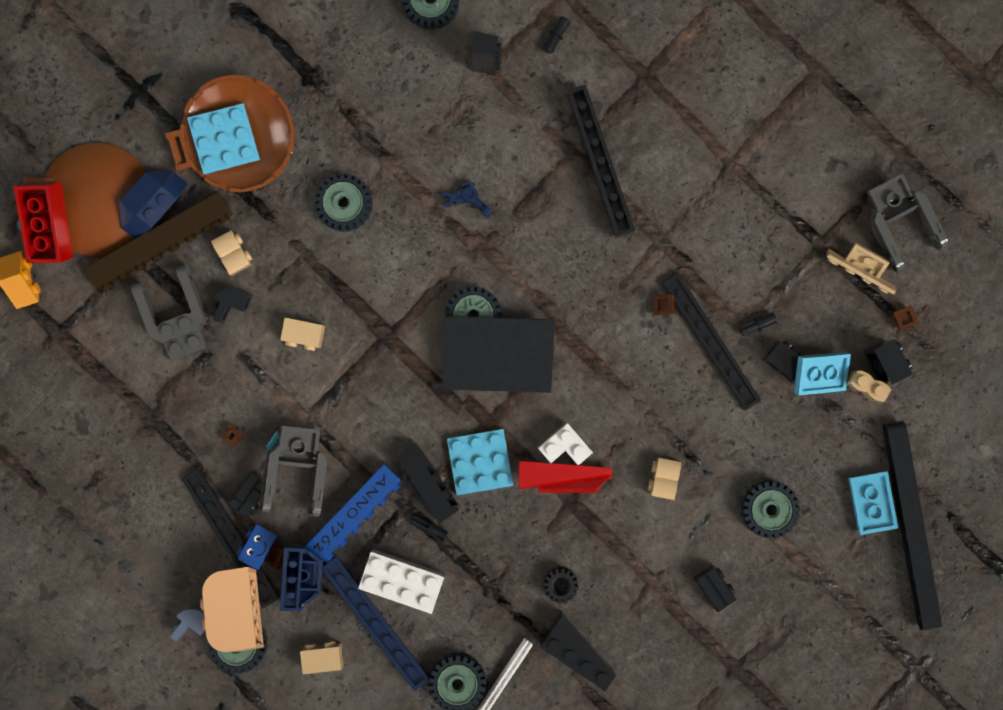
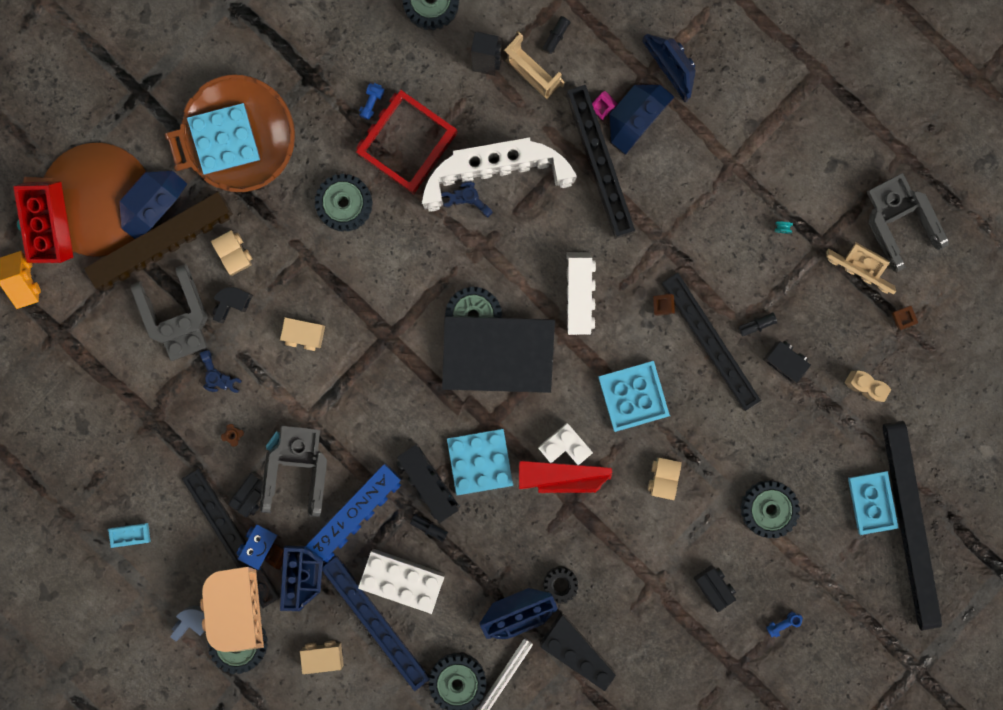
(129, 535): none -> medium azure plate
(215, 378): none -> dark blue piece
(374, 91): none -> blue bar
(432, 159): none -> red window
(517, 614): none -> dark blue wedge
(528, 155): none -> white slope
(530, 69): none -> tan piece
(580, 293): none -> white wedge
(604, 105): none -> dark pink slope
(633, 396): none -> medium azure plate
(636, 114): none -> dark blue wedge
(673, 63): none -> dark blue wedge
(783, 227): none -> teal bush
(792, 619): none -> blue bar
(822, 373): medium azure plate -> none
(888, 361): black brick -> none

